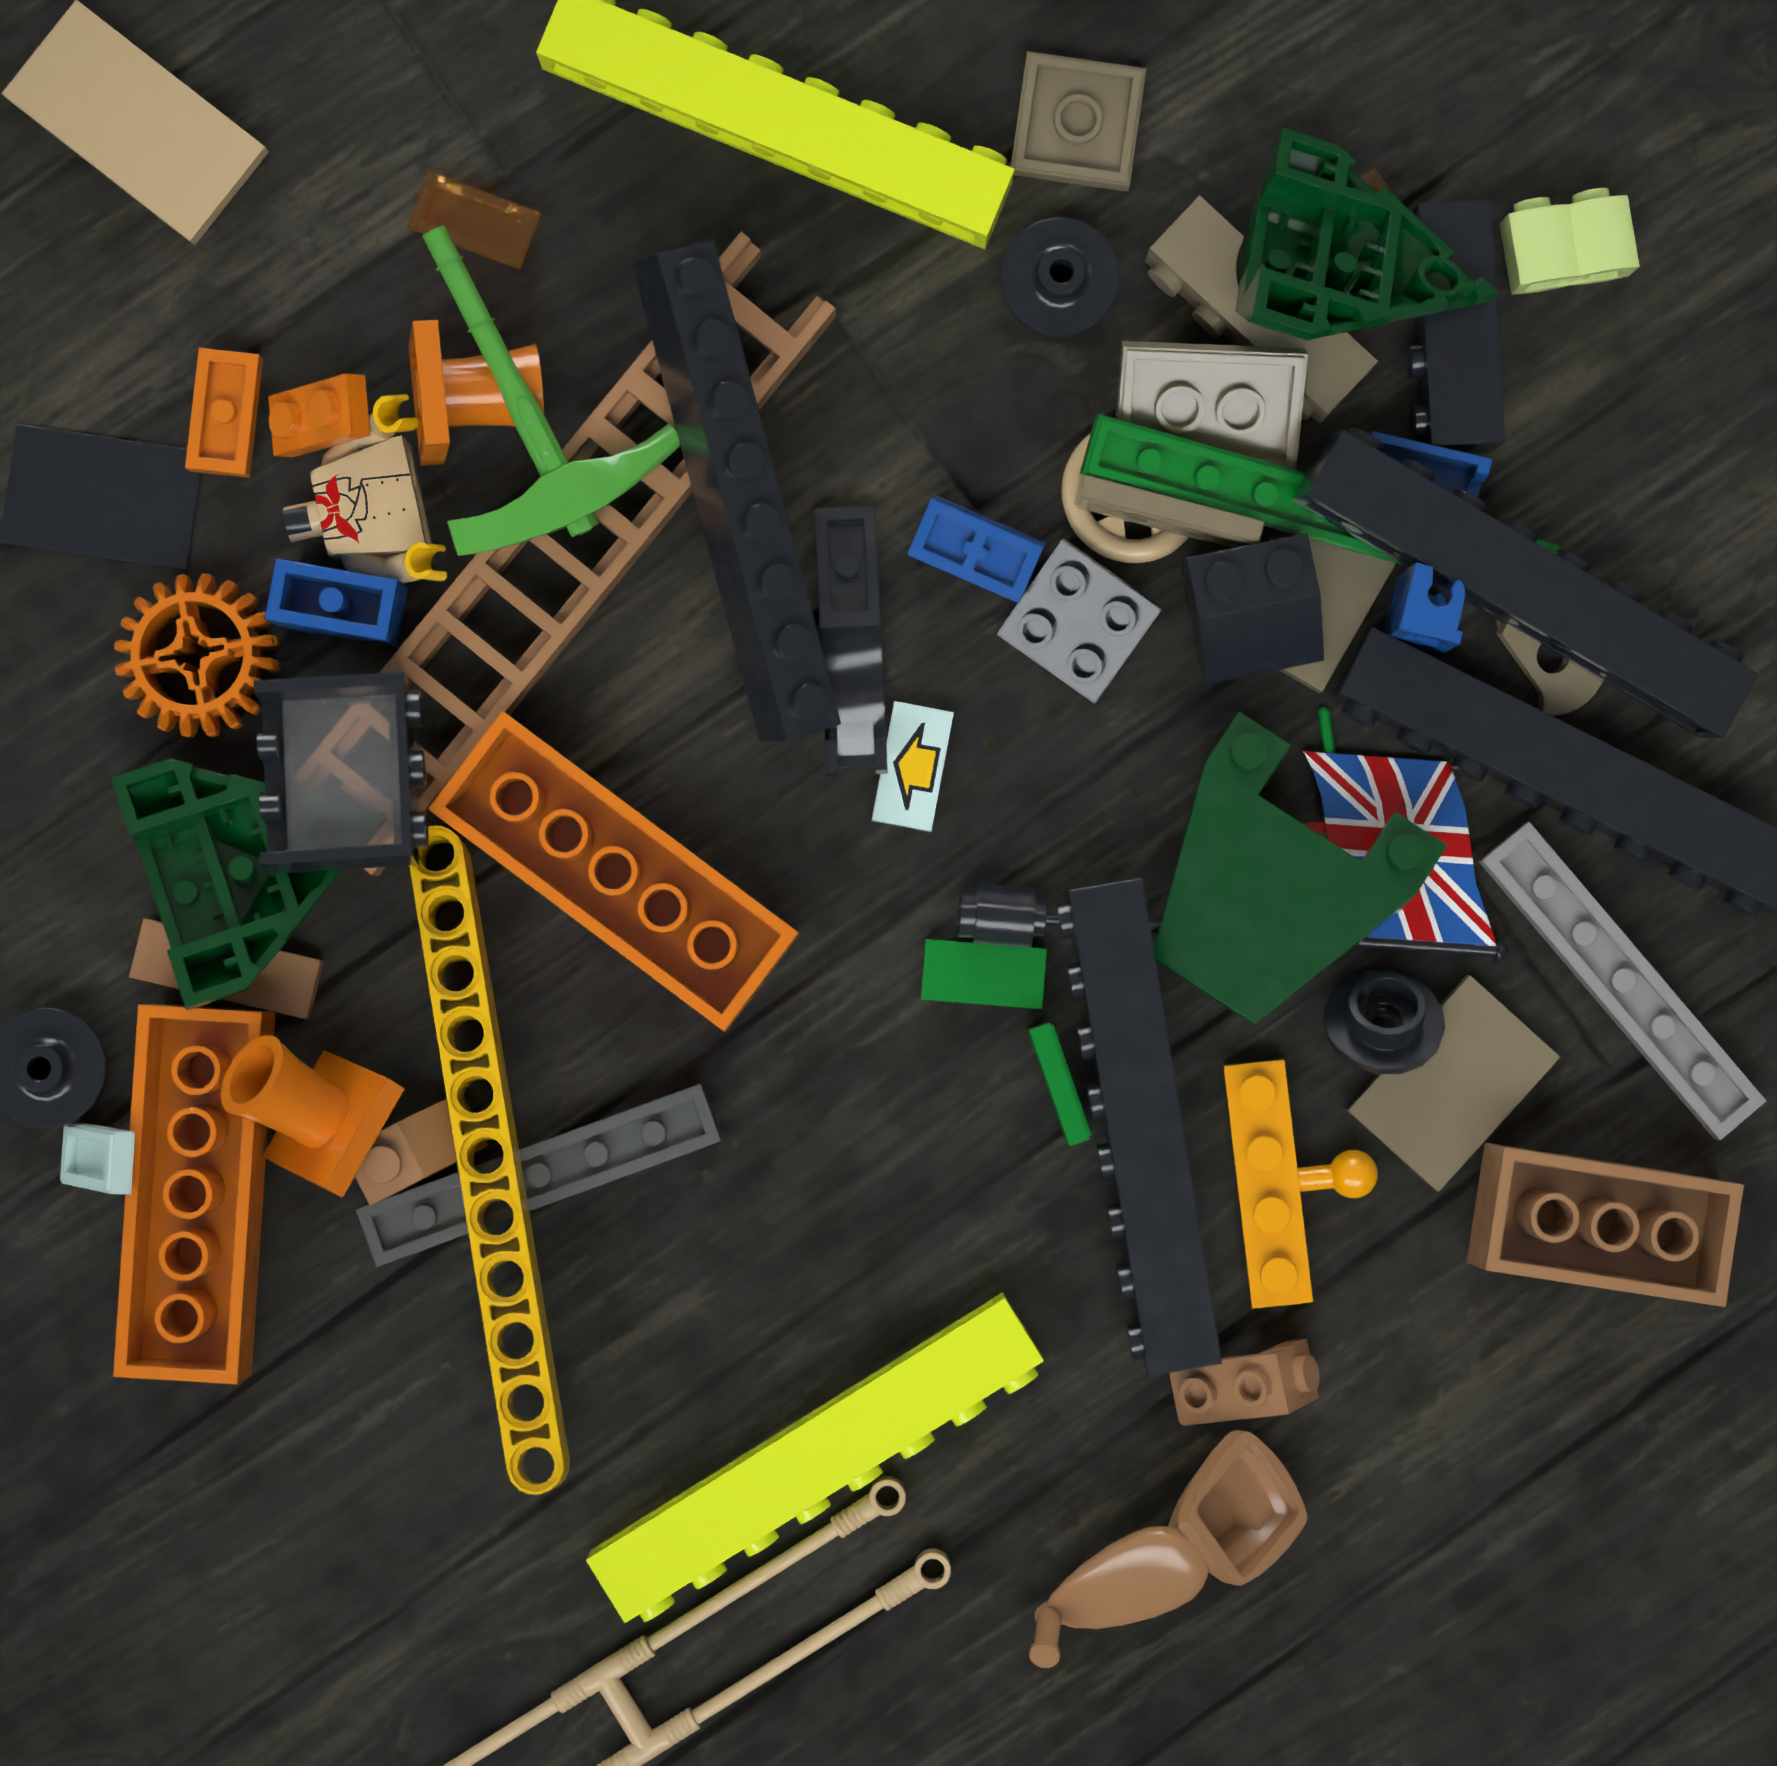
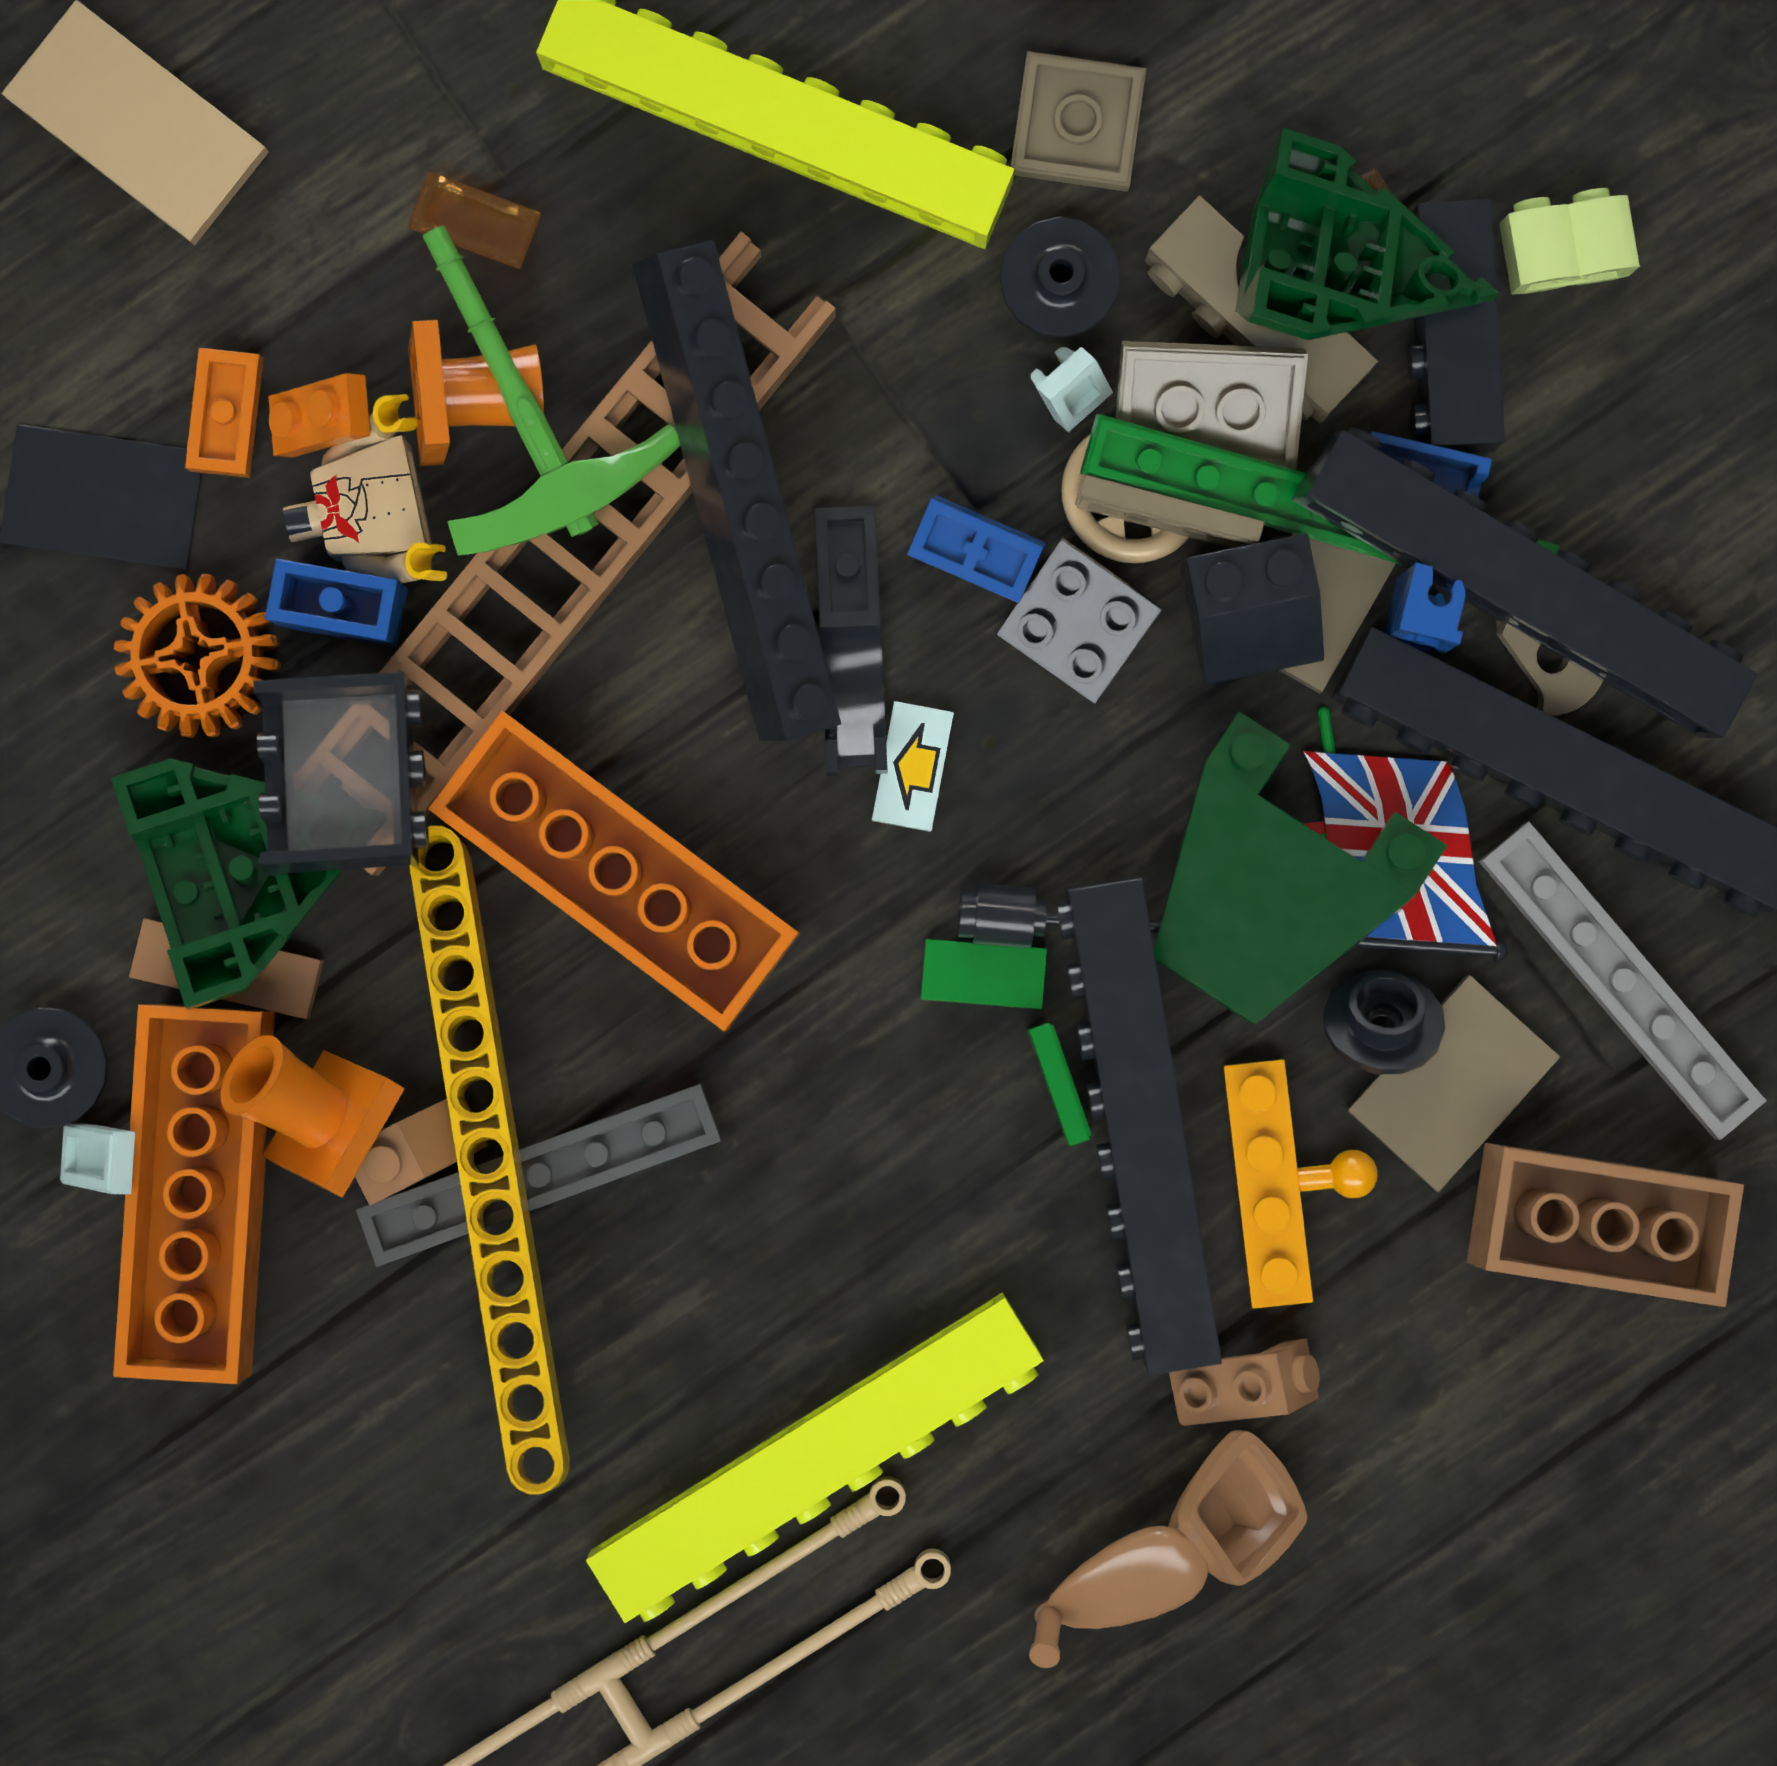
(1073, 387): none -> light aqua tile

